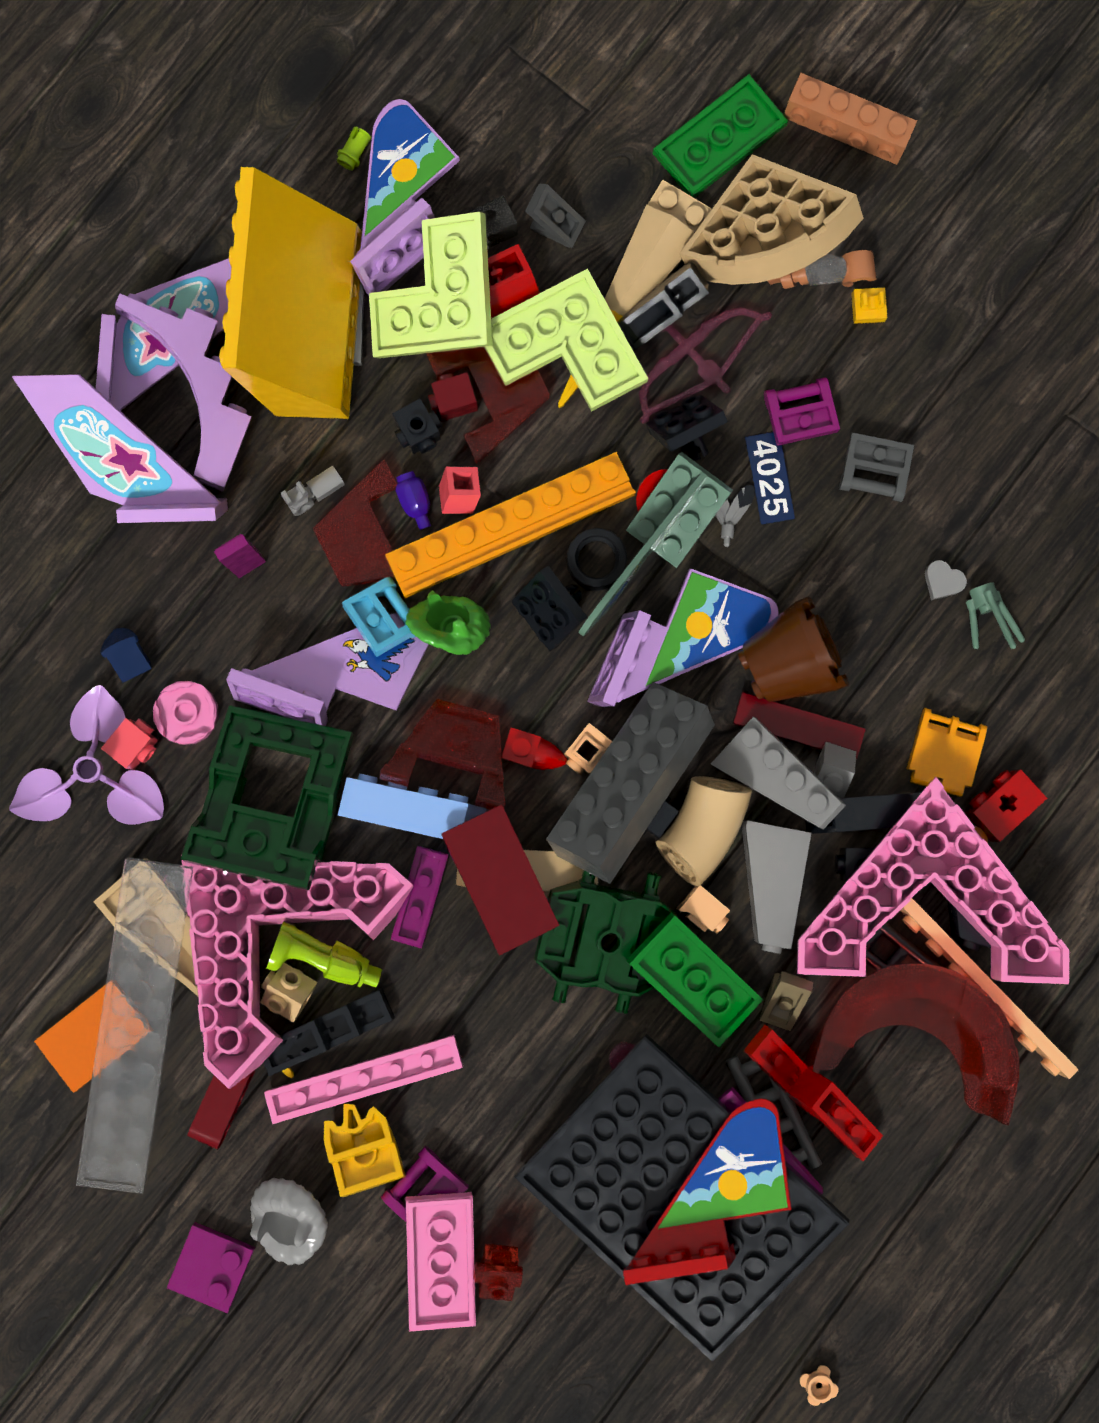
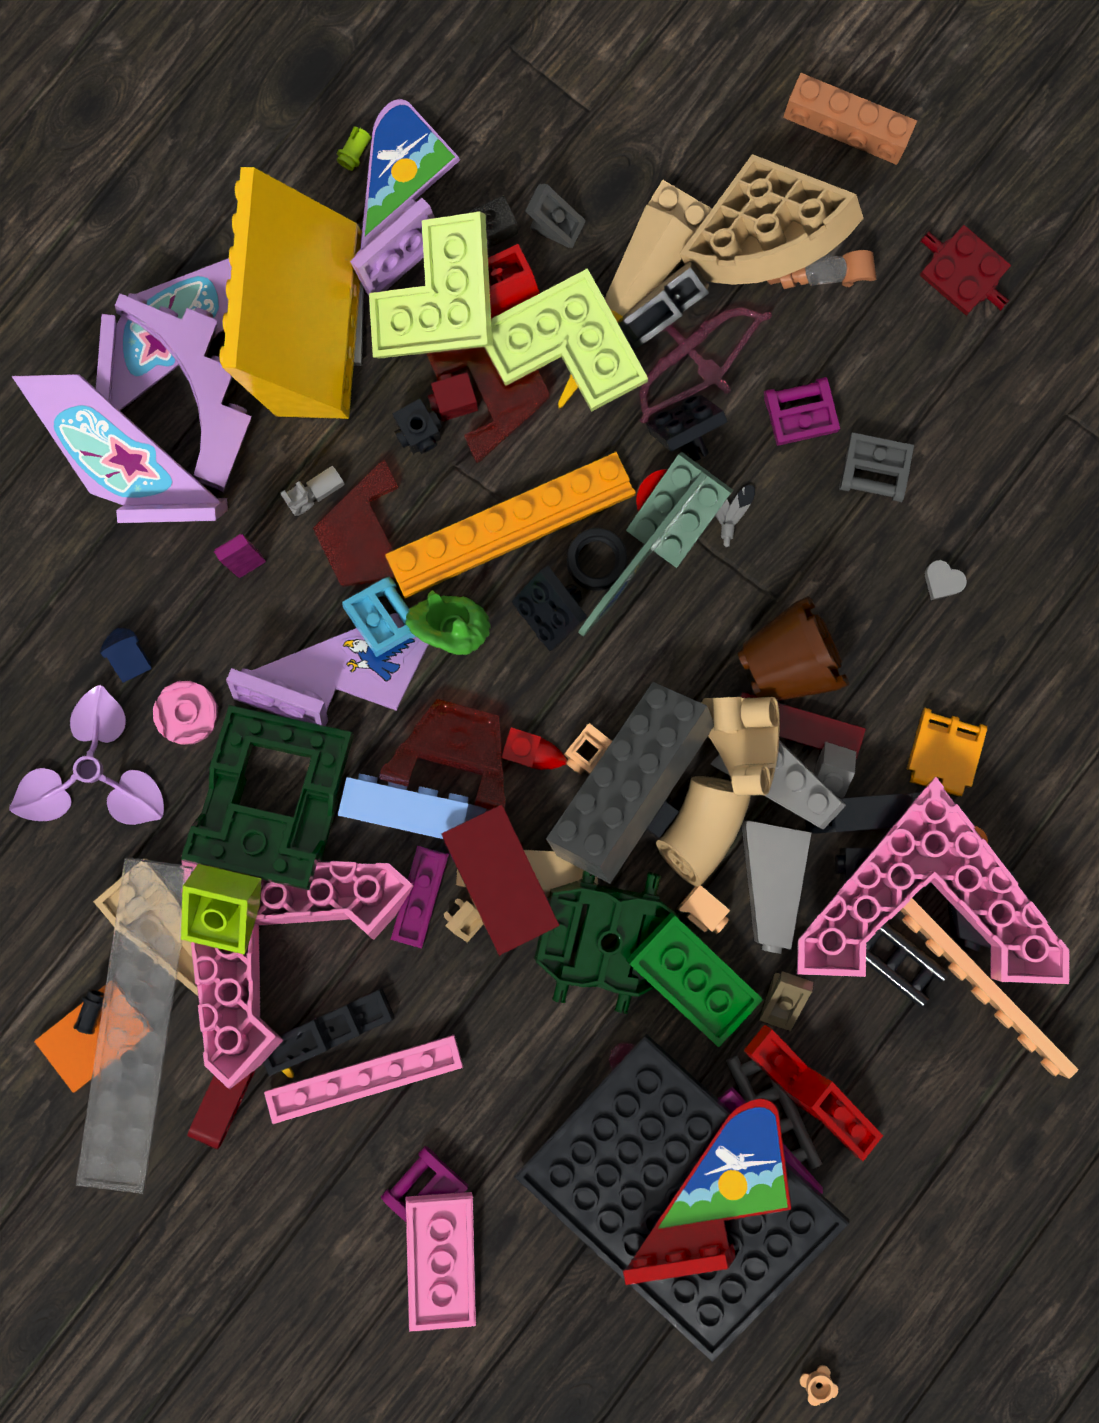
(89, 1012): none -> black pin
(131, 743): coral brick -> none
(211, 1267): magenta plate -> none
(220, 908): none -> lime slope
(287, 991): tan brick -> none
(287, 1221): light grey piece -> none
(336, 962): lime piece -> none
(362, 1151): yellow plate -> none
(414, 498): dark purple plant -> none
(459, 490): coral brick -> none
(465, 921): none -> tan tile
(498, 1272): clear red brick -> none
(705, 624): piece -> none
(720, 136): green tile -> none
(747, 740): none -> tan panel
(770, 478): dark blue sticker -> none
(869, 305): yellow tile -> none
(944, 1006): clear red windscreen -> none
(965, 270): none -> dark red plate
(988, 599): sand green plant -> none
(1022, 800): red brick -> none

